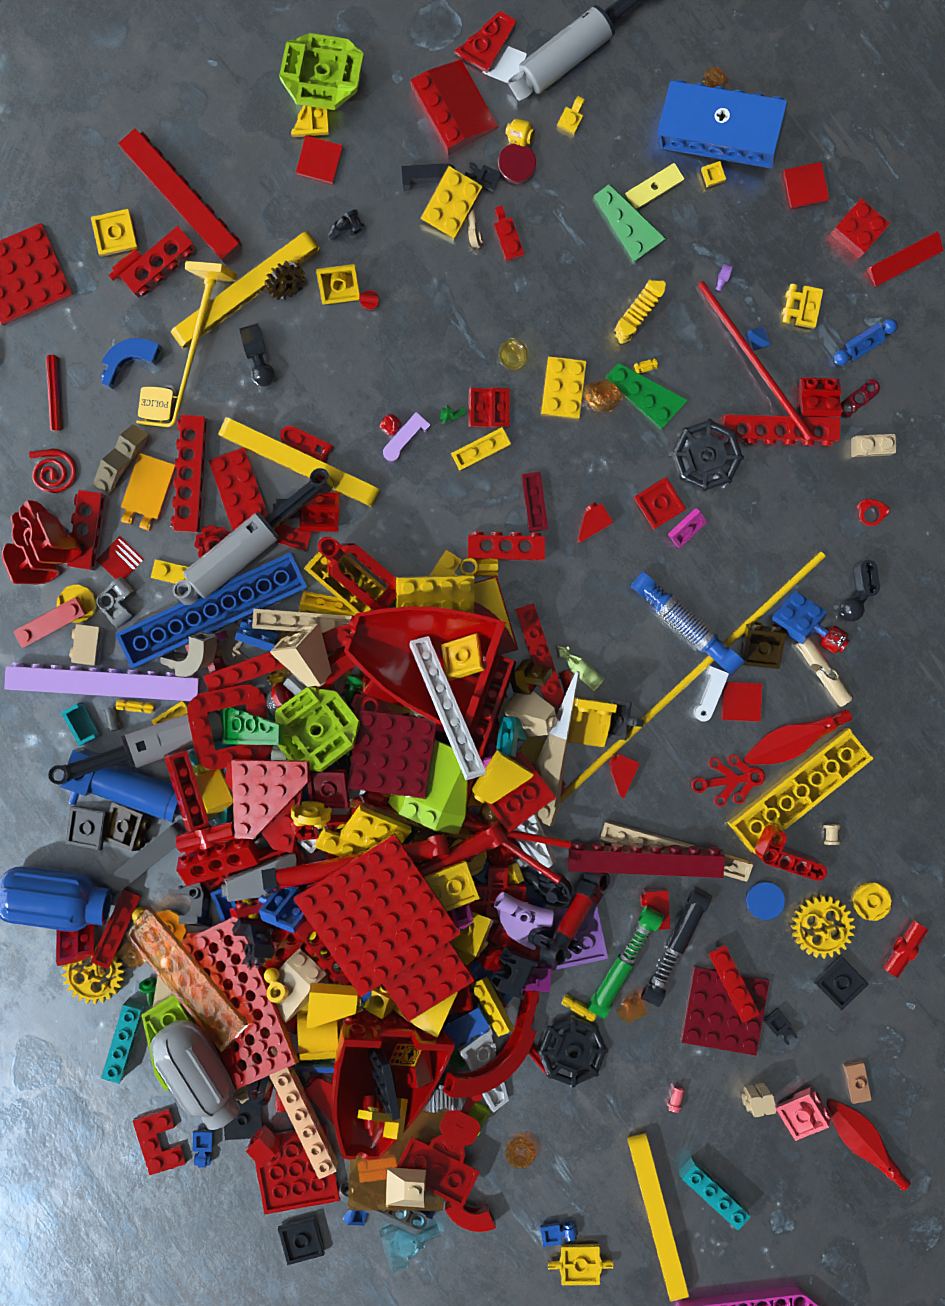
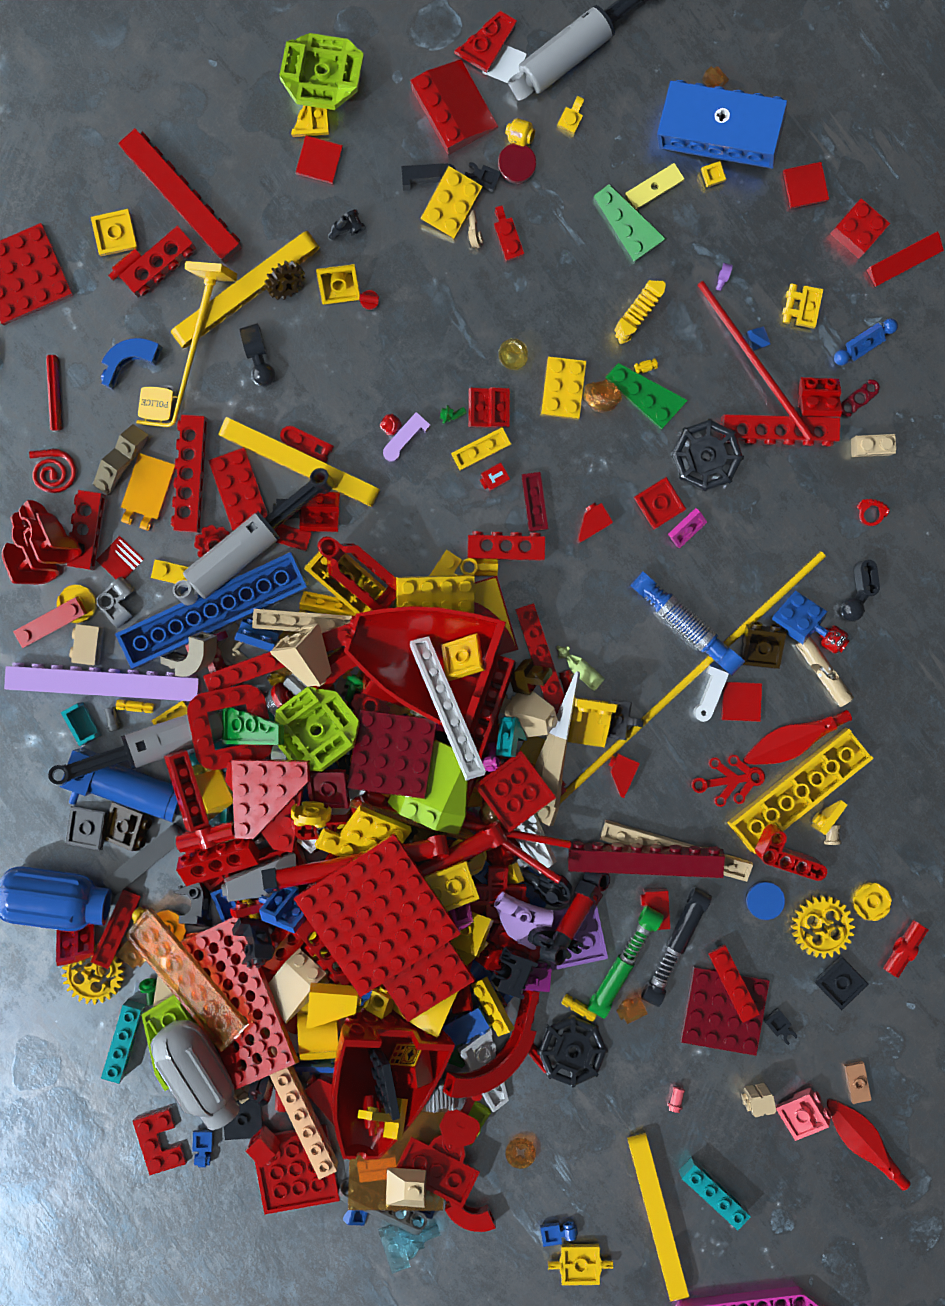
(272, 976): yellow plate -> none
(301, 1240): black plate -> none
(494, 477): none -> red brick
(500, 778): yellow slope -> none
(827, 817): none -> yellow wing

